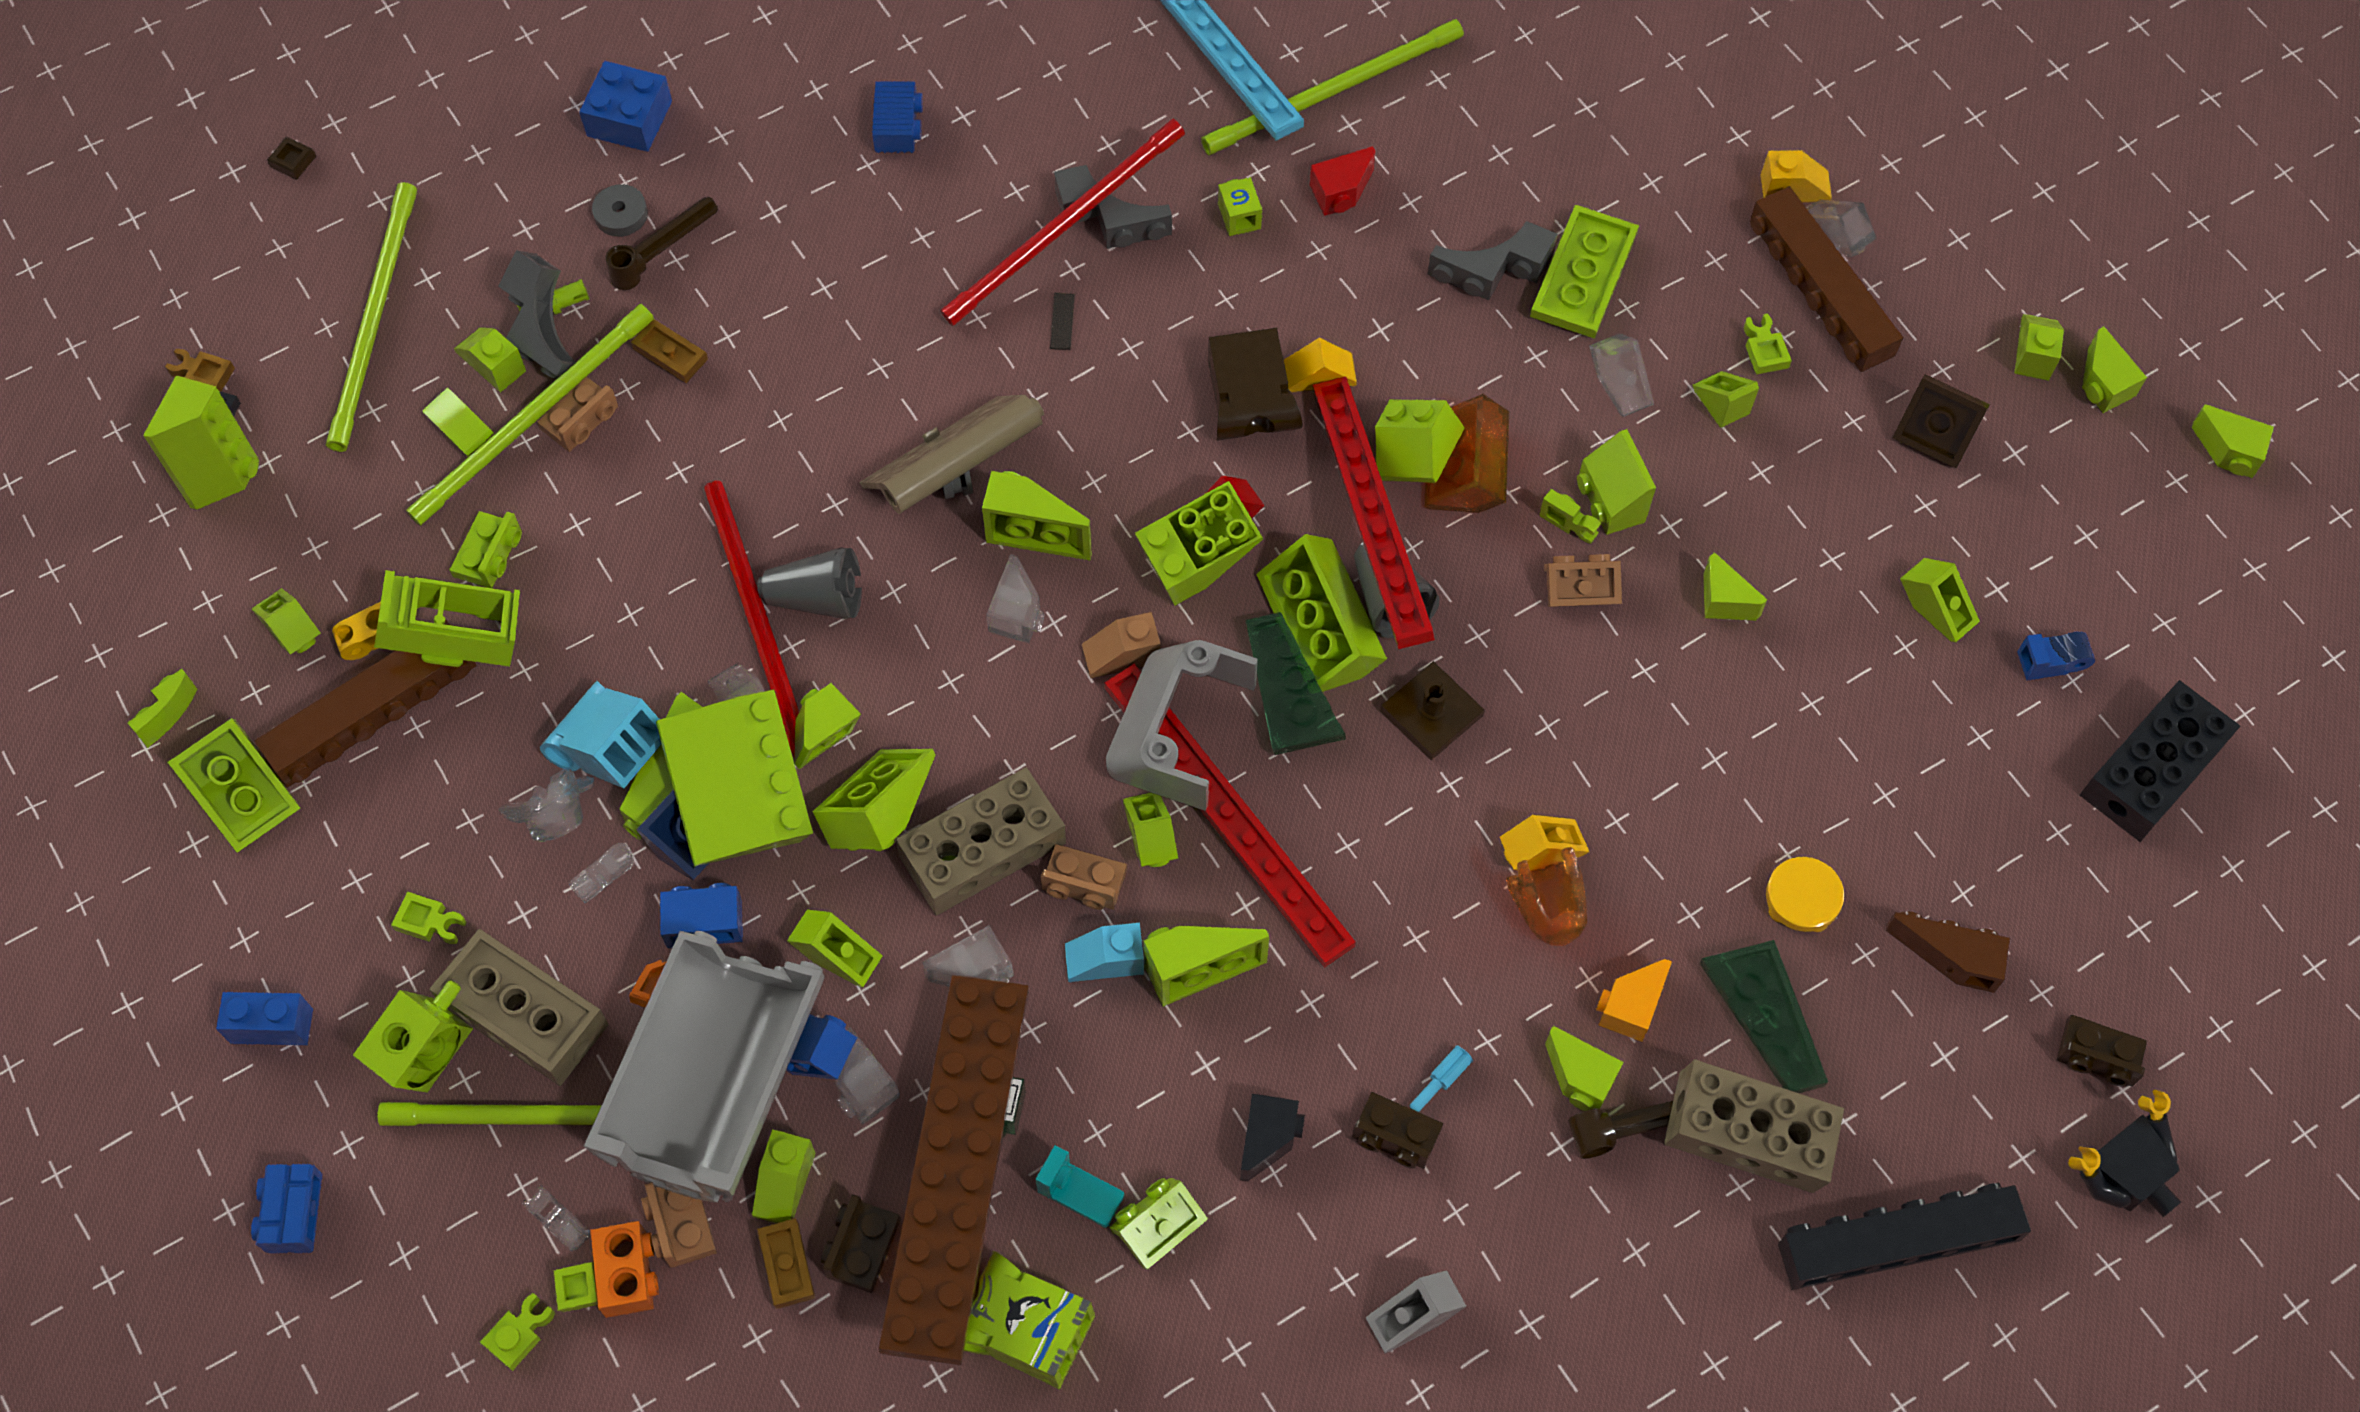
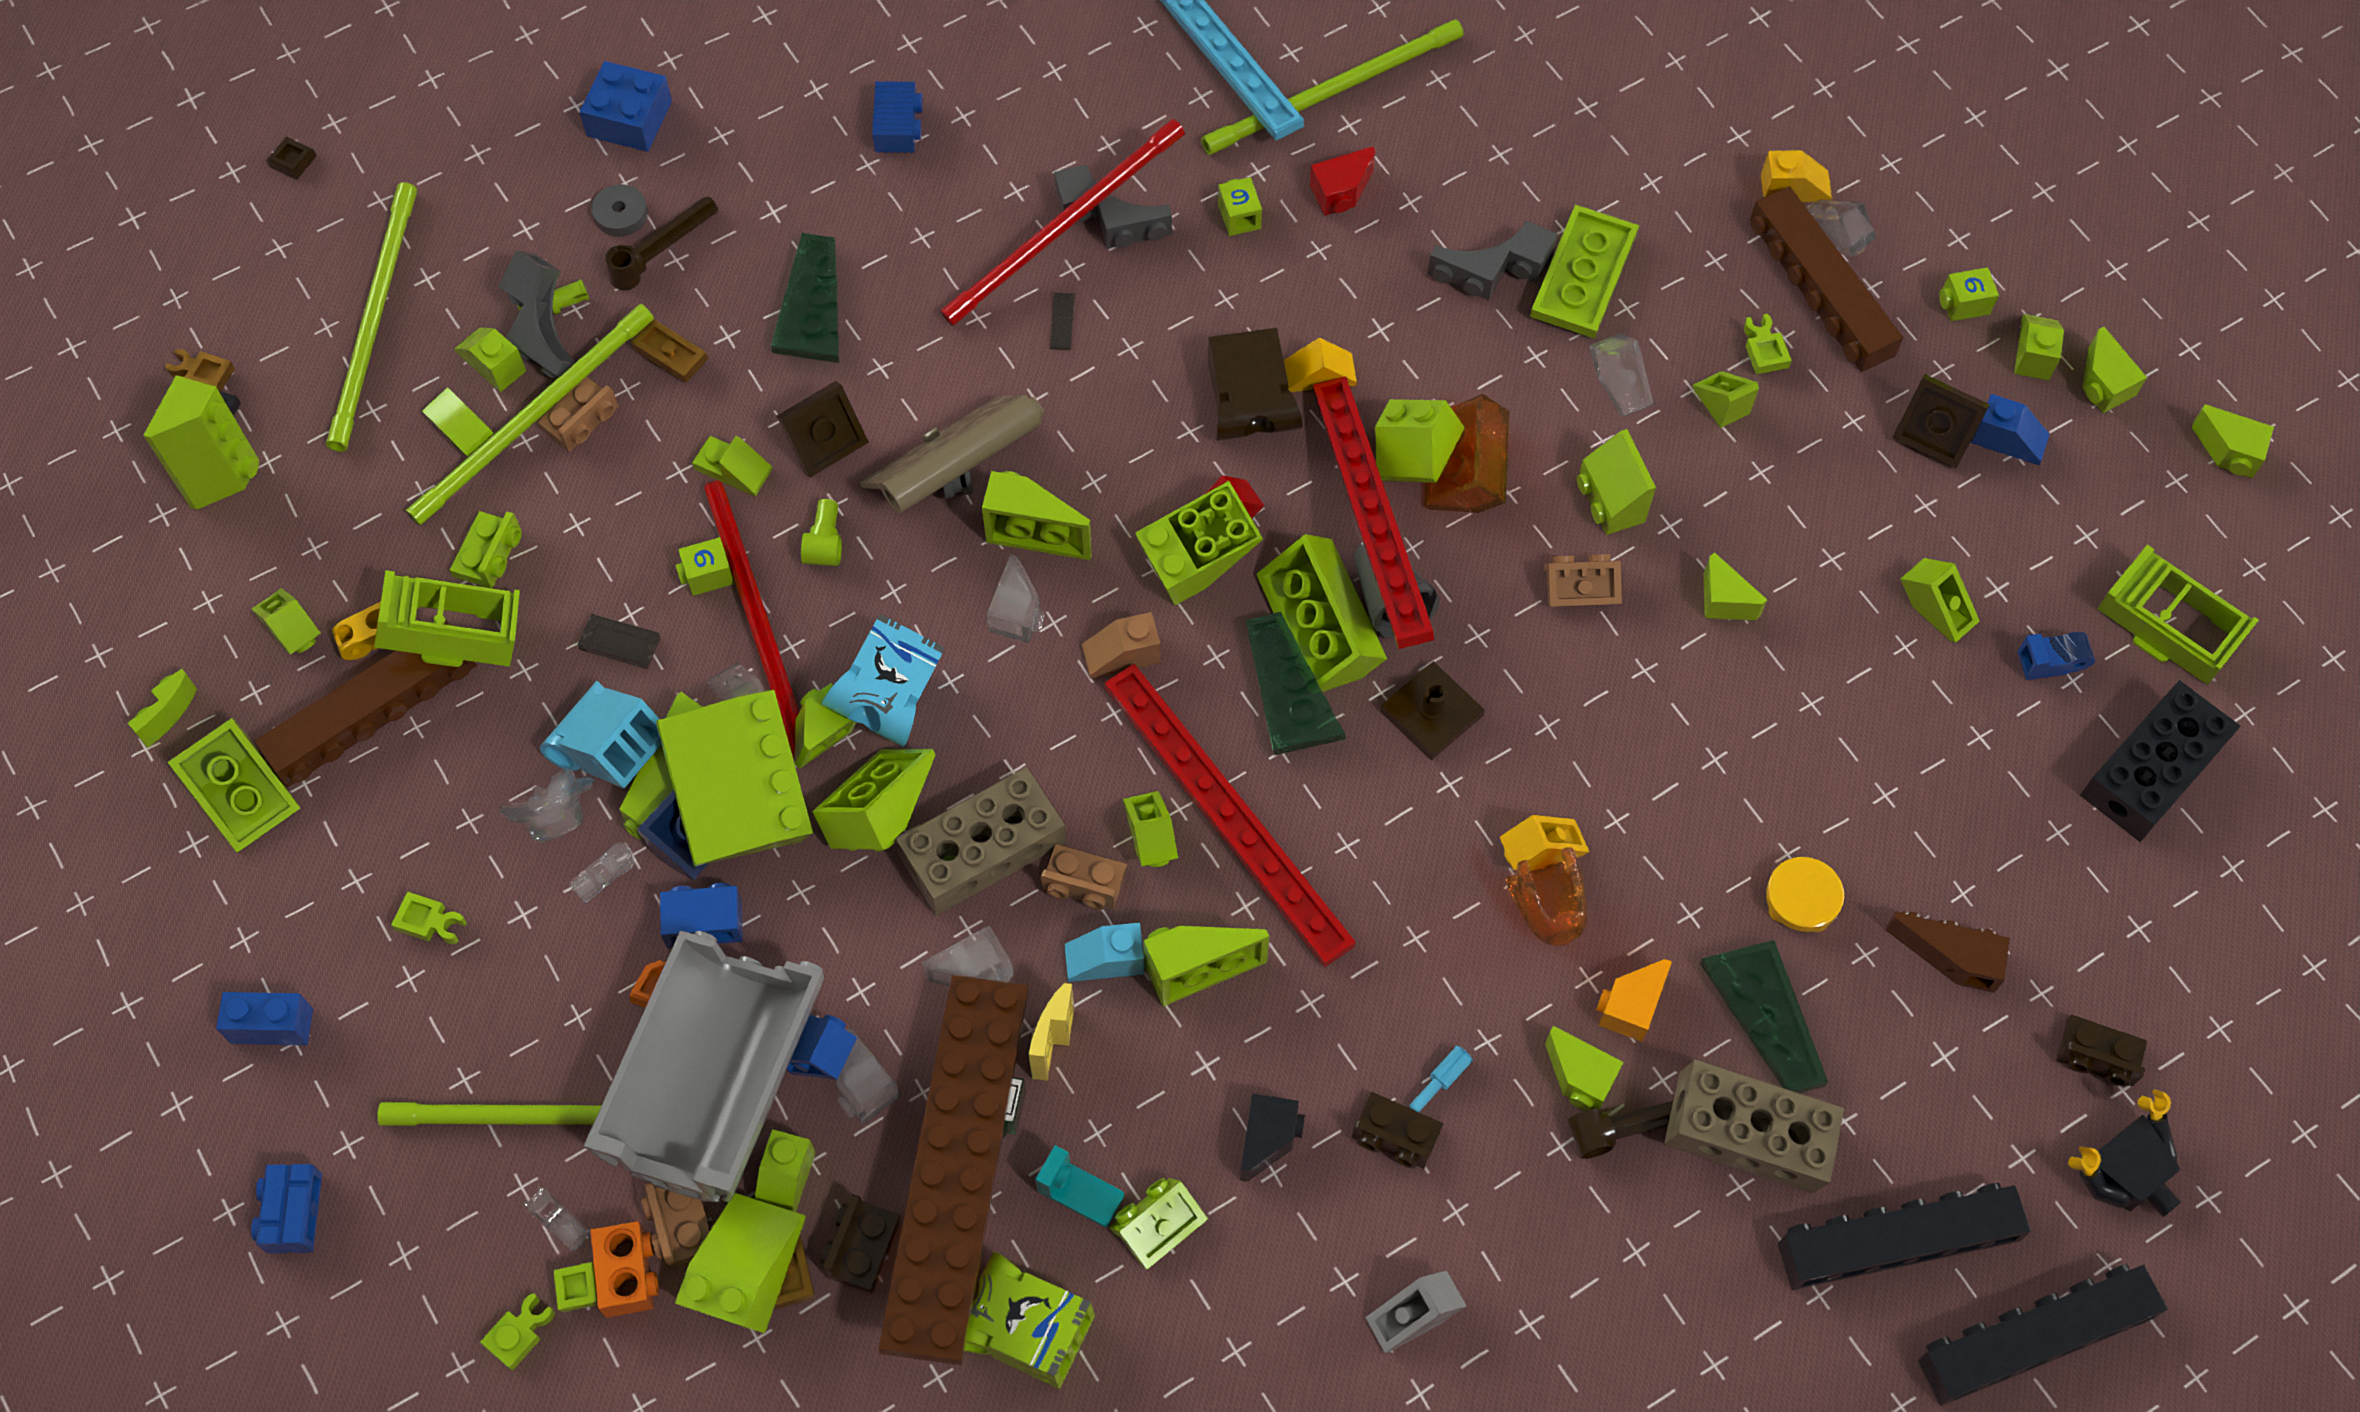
(414, 1039): lime piece -> none
(521, 1031): dark tan brick -> none
(619, 641): none -> clear smoke tile
(704, 567): none -> lime brick
(733, 464): none -> lime slope
(742, 1263): none -> lime slope
(810, 305): none -> clear green wing
(815, 584): dark grey cone -> none
(822, 429): none -> dark brown tile
(823, 543): none -> lime pin
(834, 946): lime slope -> none
(886, 680): none -> medium azure piece
(1052, 1028): none -> light yellow slope
(1148, 758): light grey windscreen -> none
(1566, 515): lime plate -> none
(1969, 294): none -> lime brick
(2011, 430): none -> blue slope
(2041, 1334): none -> black brick
(2157, 638): none -> lime piece

